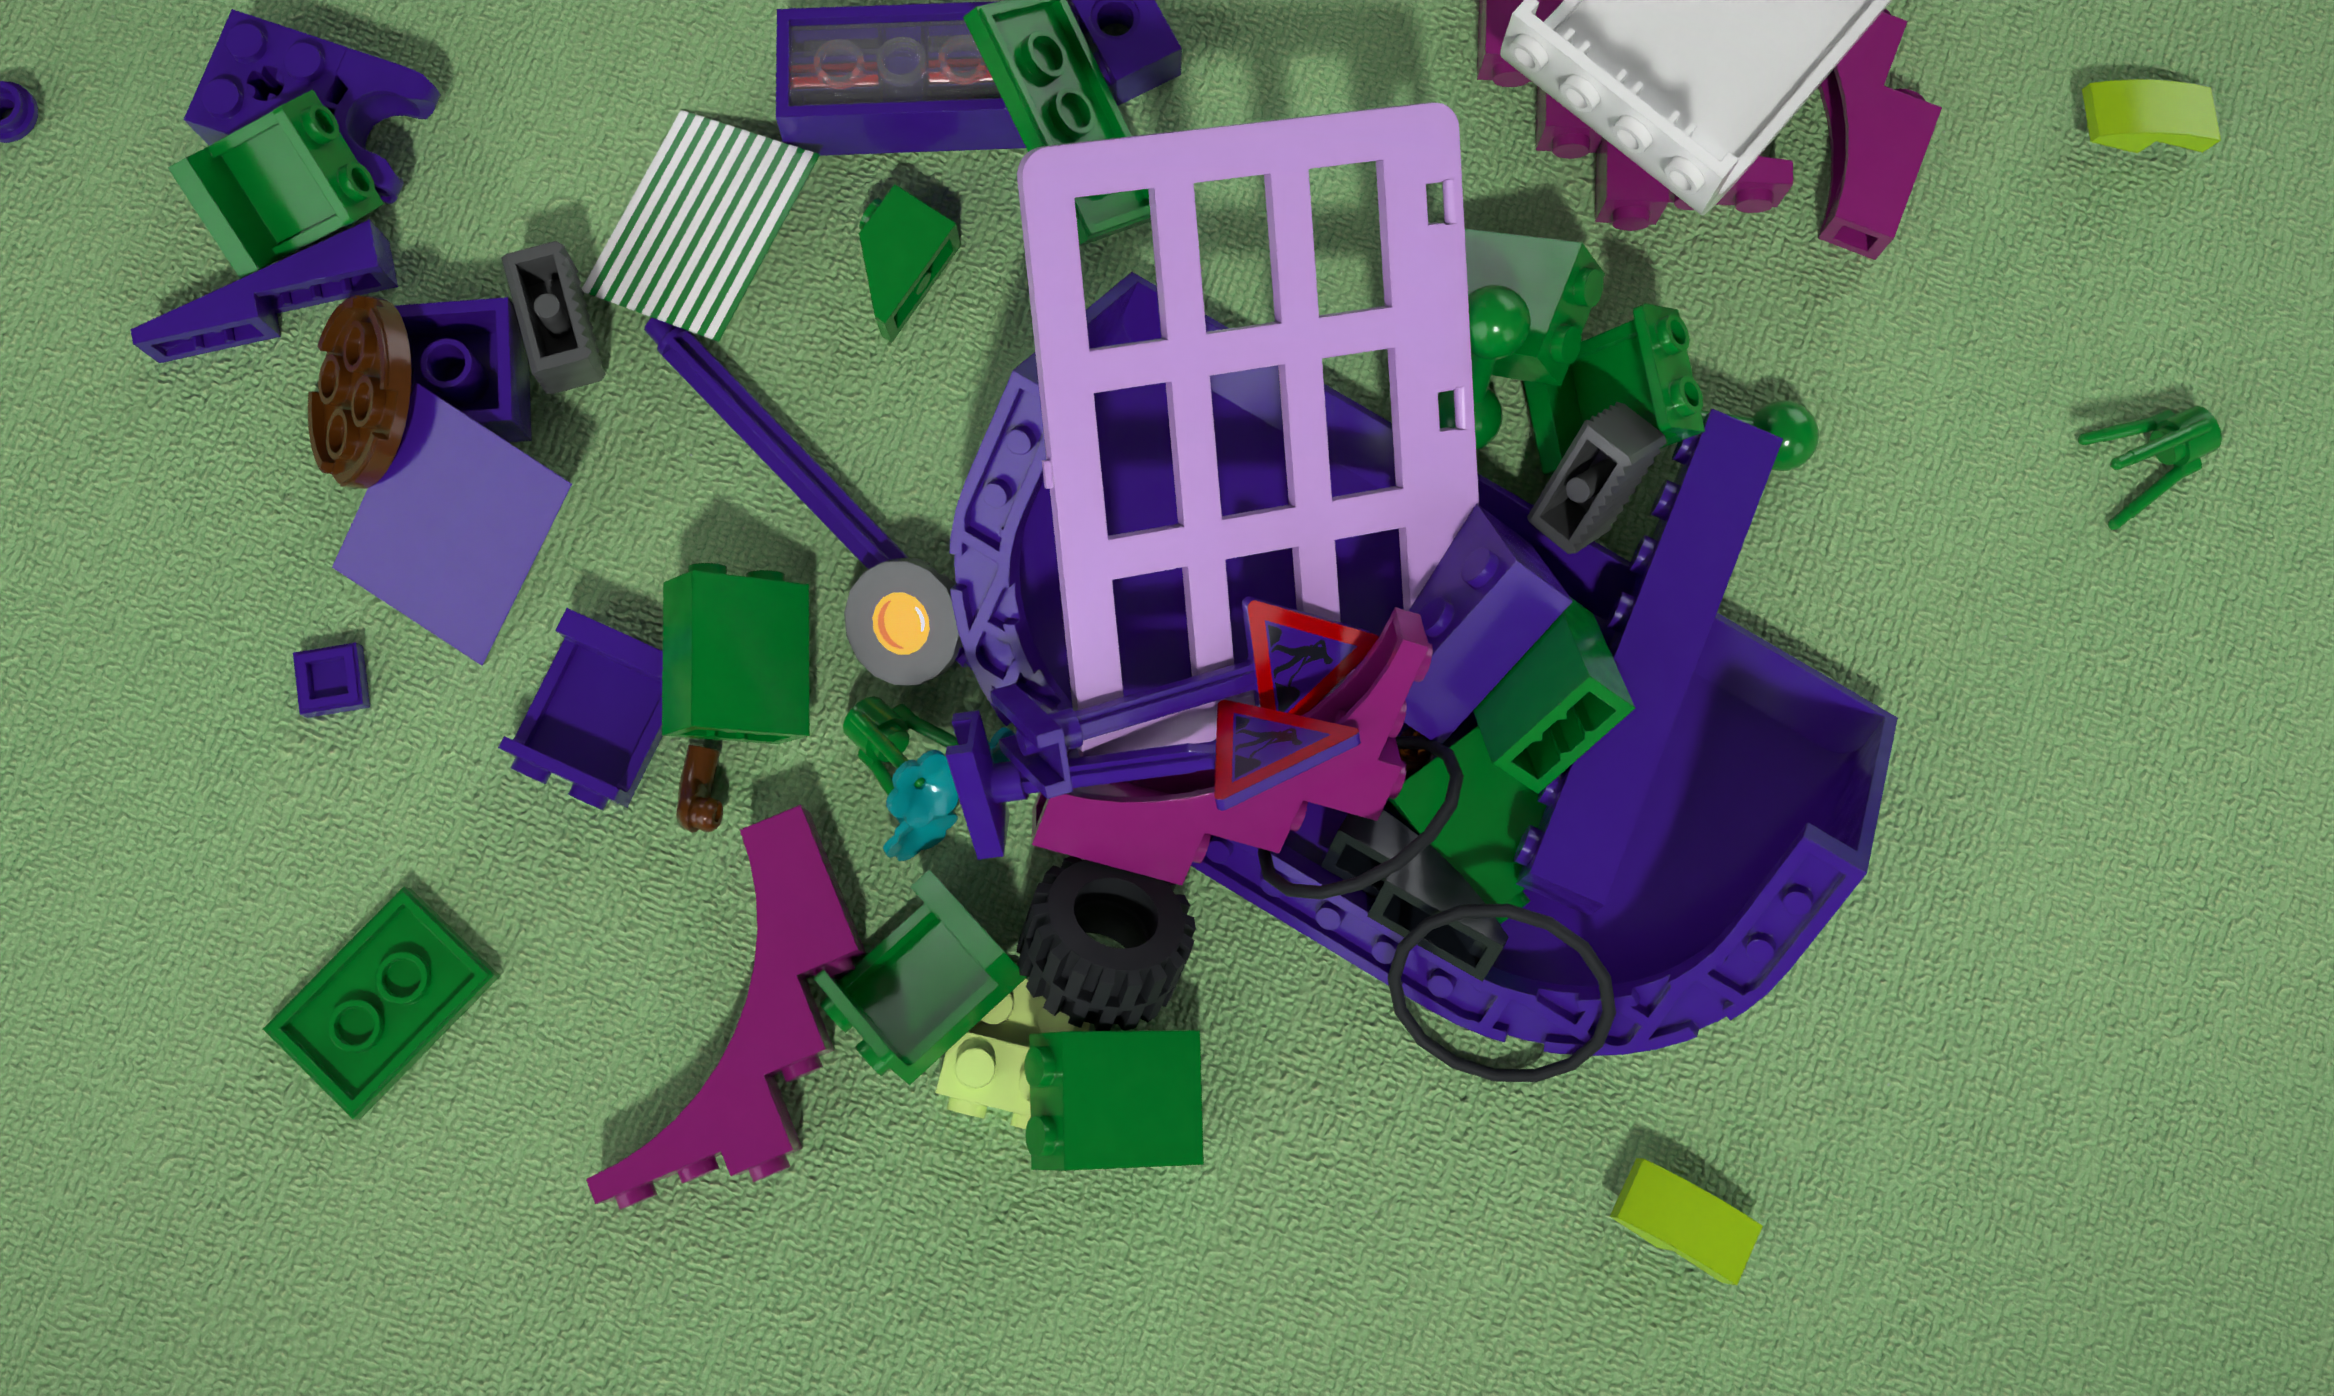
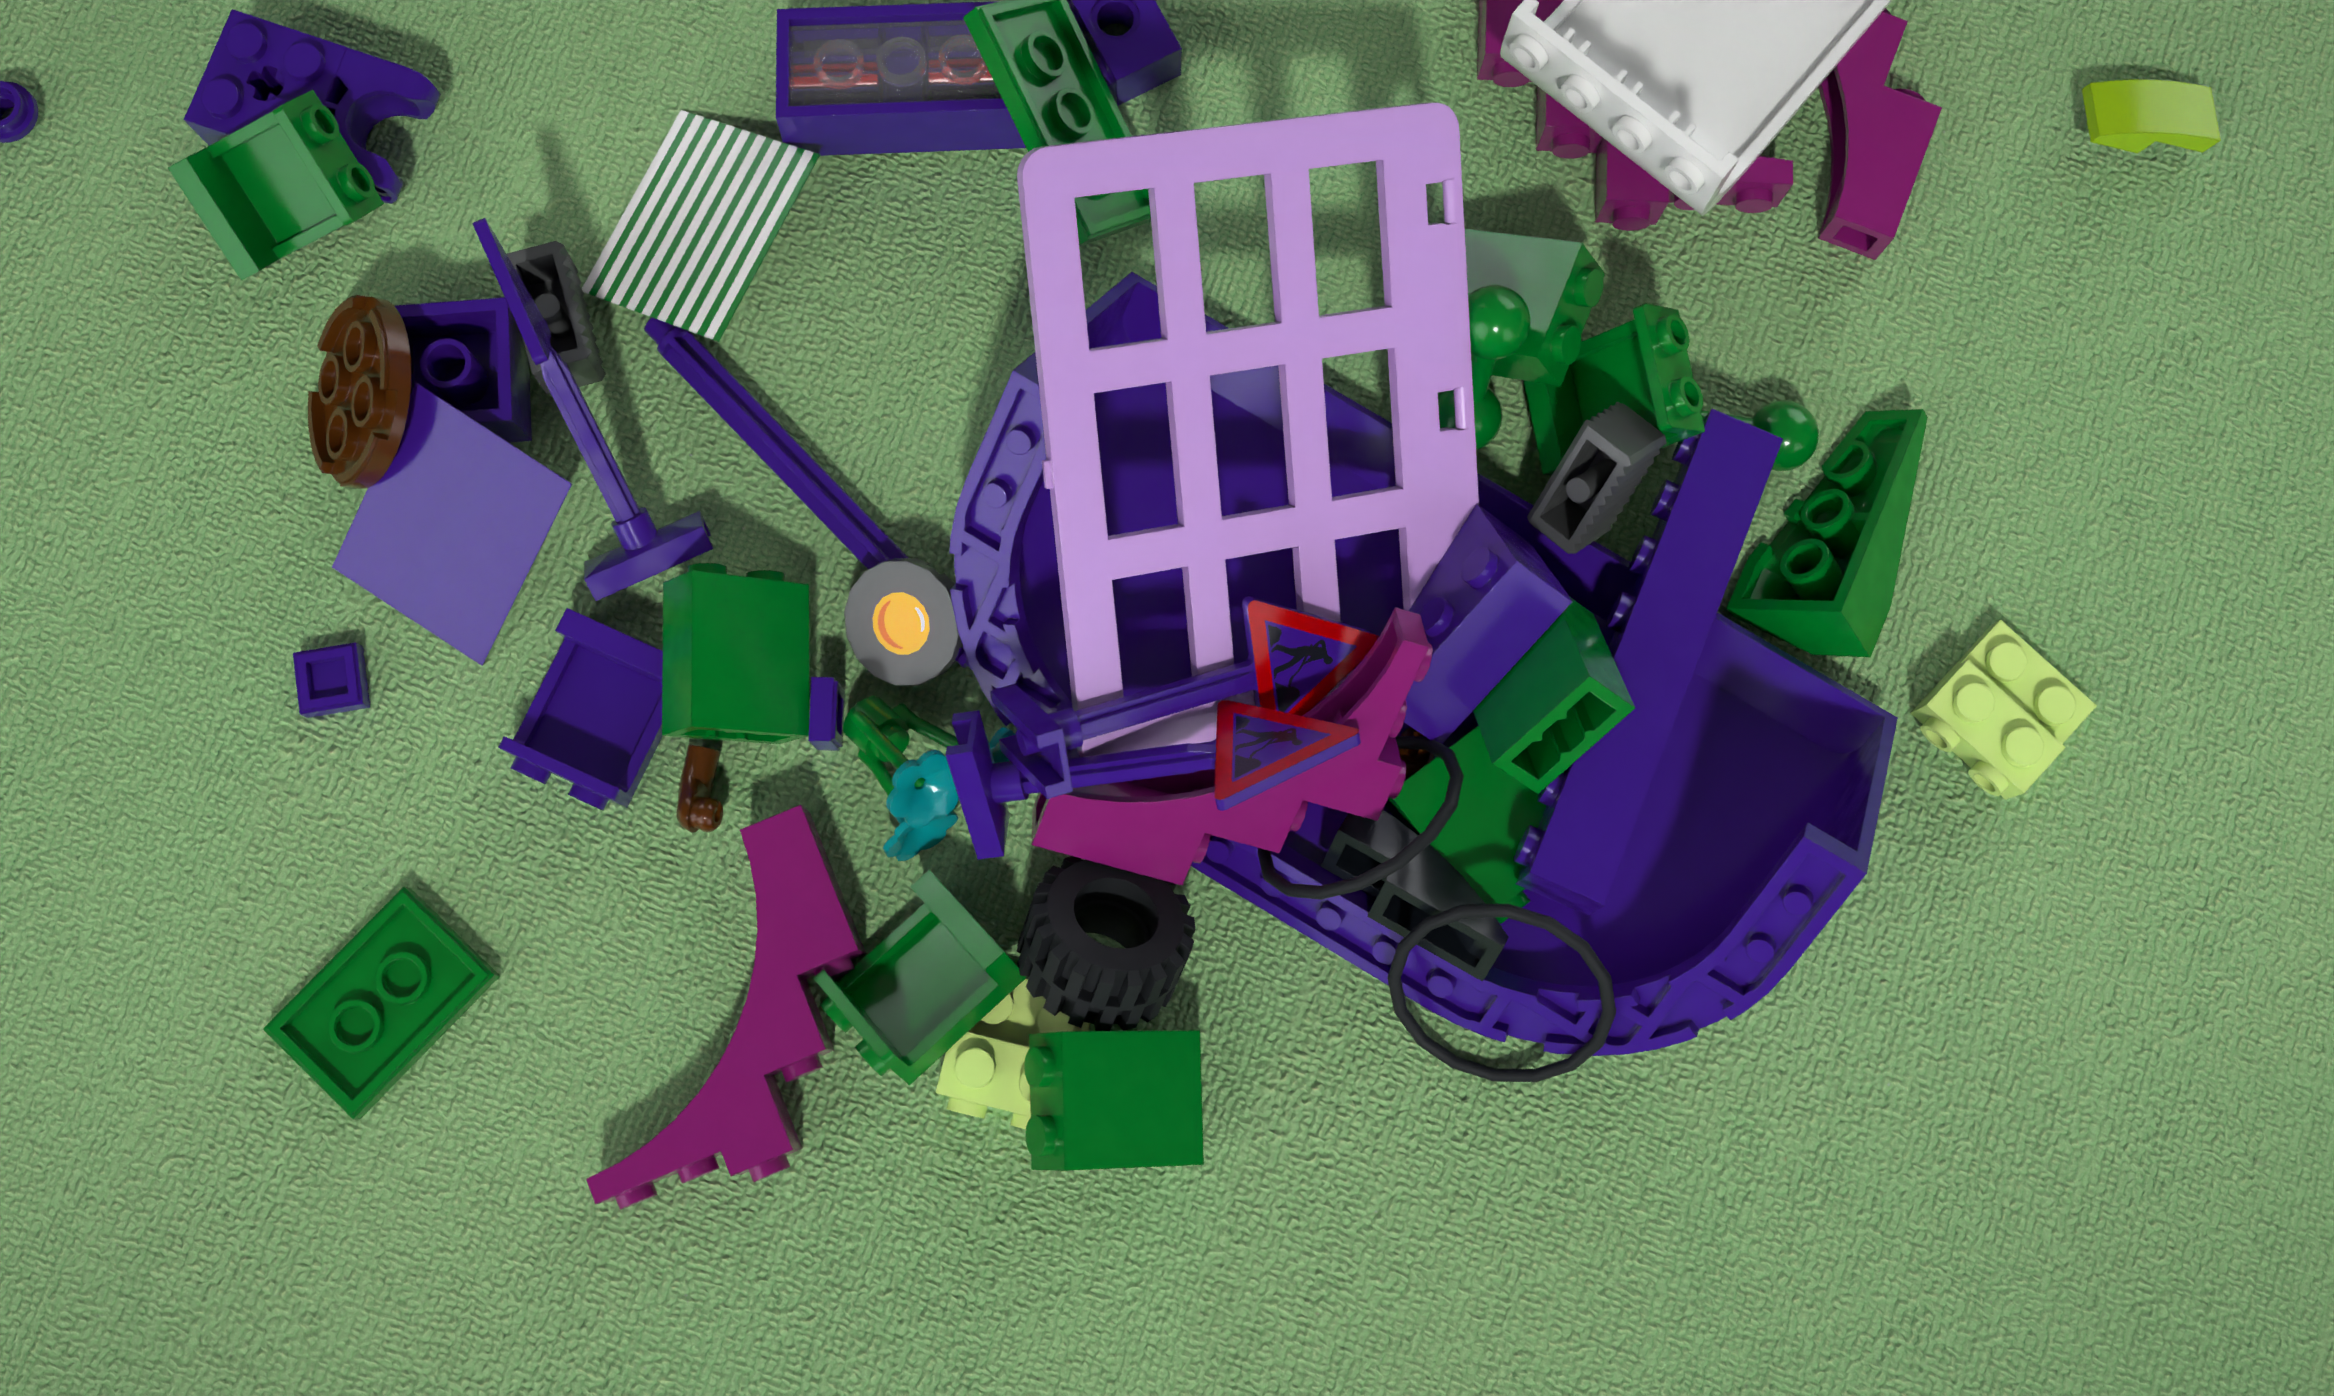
(247, 309): dark purple slope -> none
(643, 547): none -> dark purple piece
(826, 714): none -> dark purple tile
(903, 255): green slope -> none
(1686, 1220): lime slope -> none
(1839, 555): none -> green wedge
(2003, 712): none -> yellowish green plate
(2175, 440): green plant -> none

